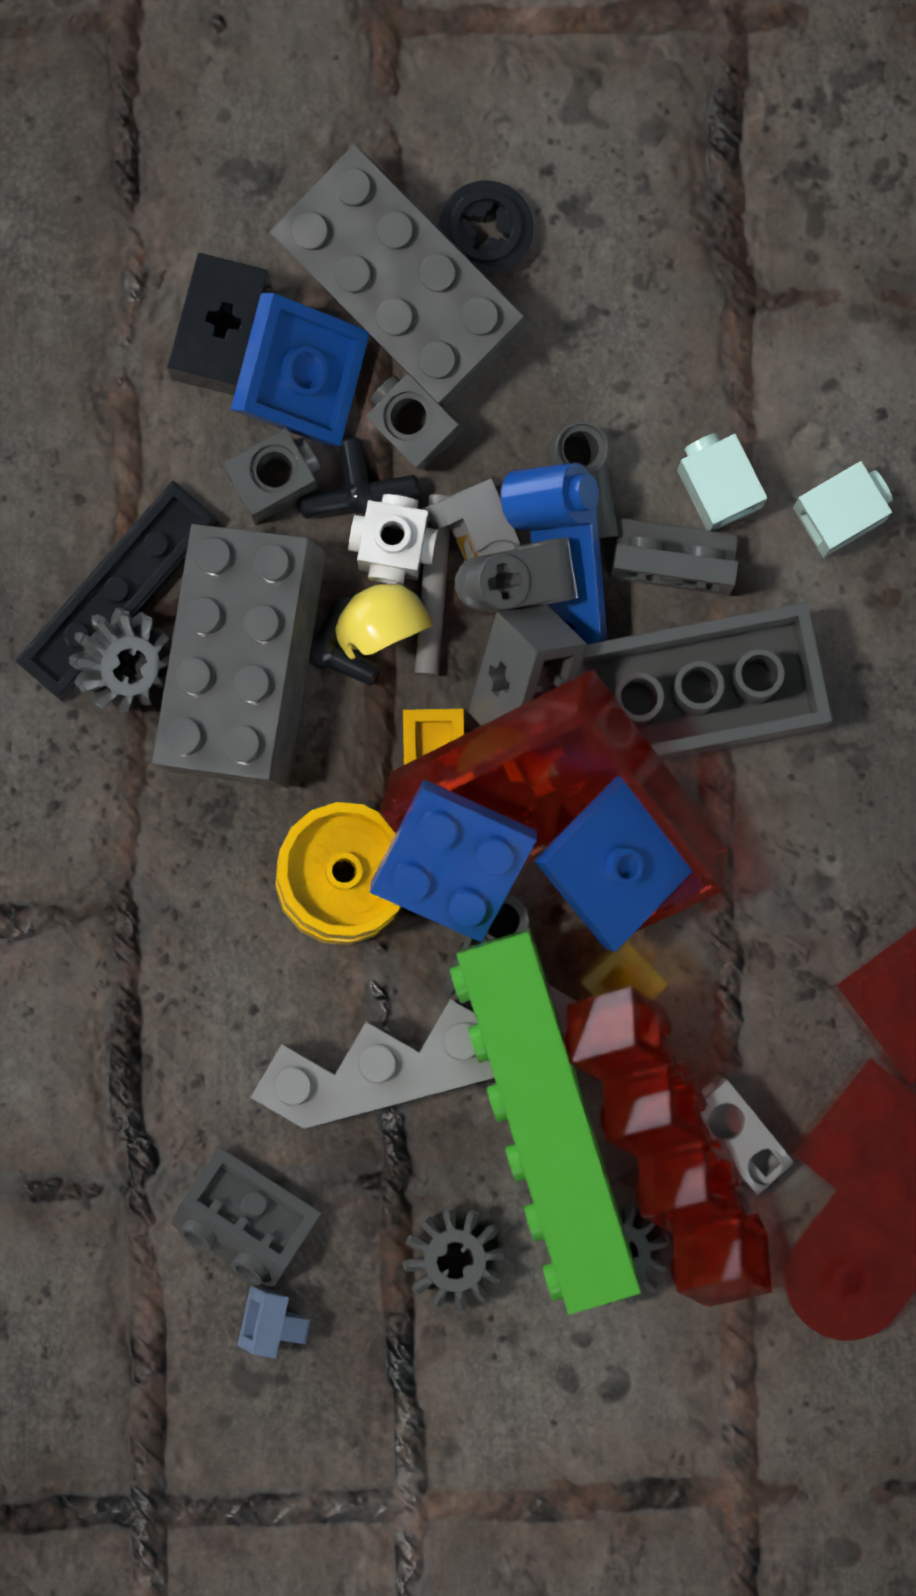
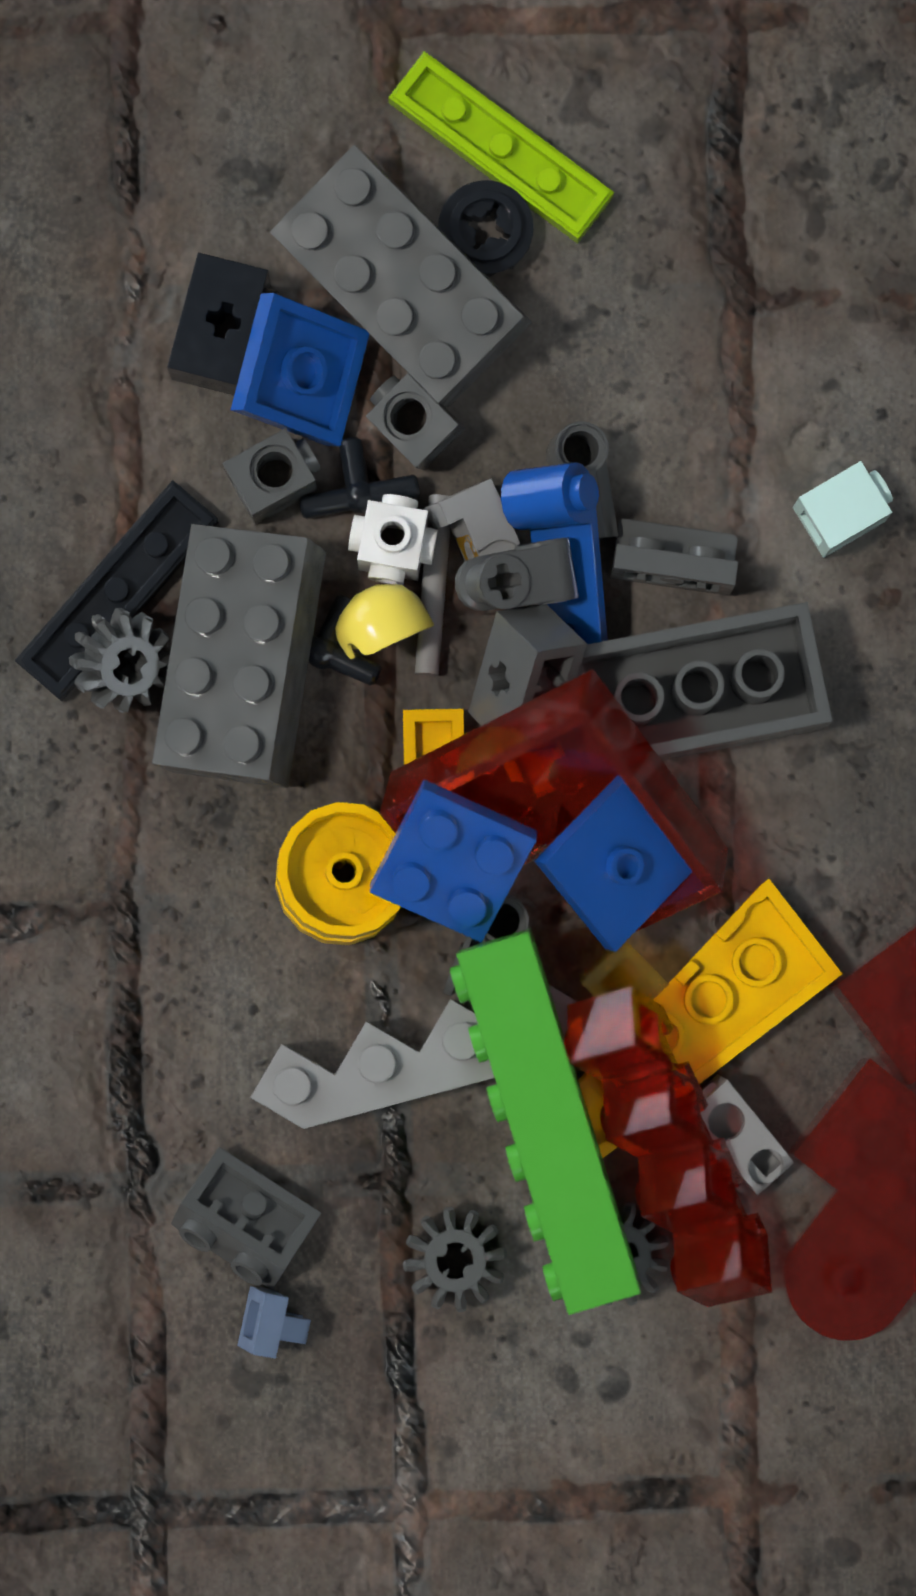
(500, 146): none -> lime tile
(720, 481): light aqua brick -> none
(735, 989): none -> yellow wing

